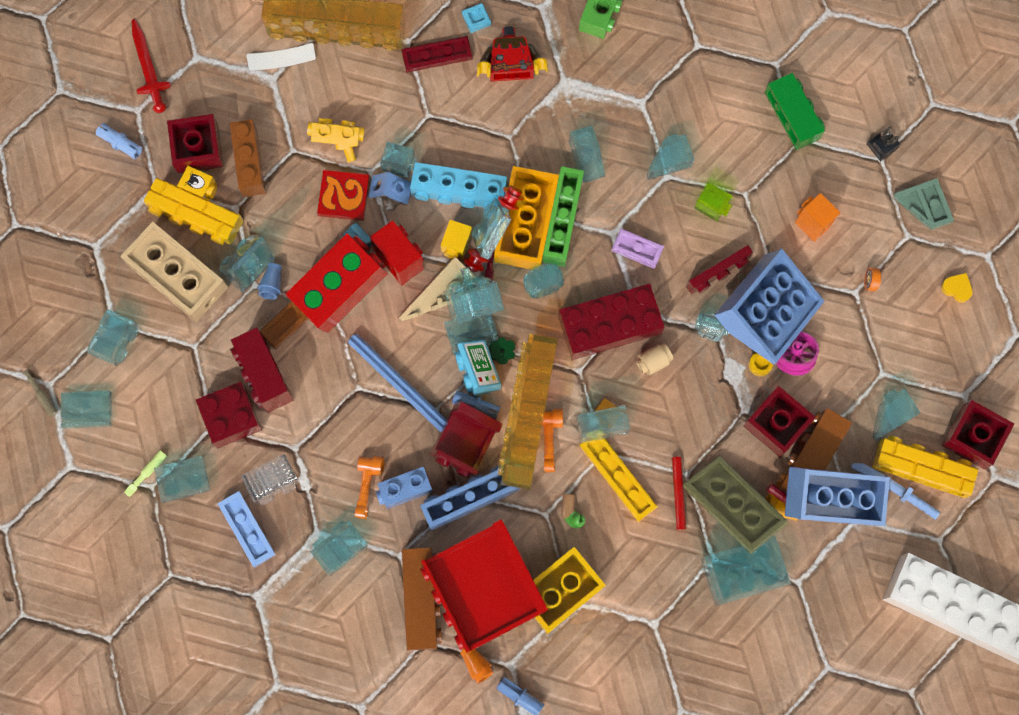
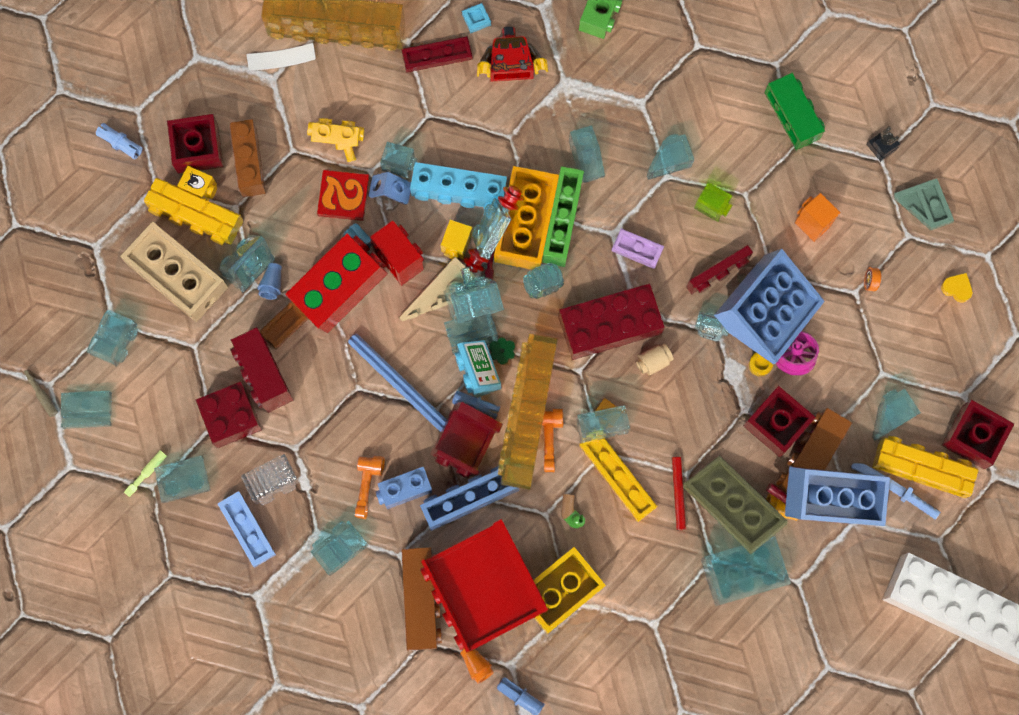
(153, 86): red sword -> none

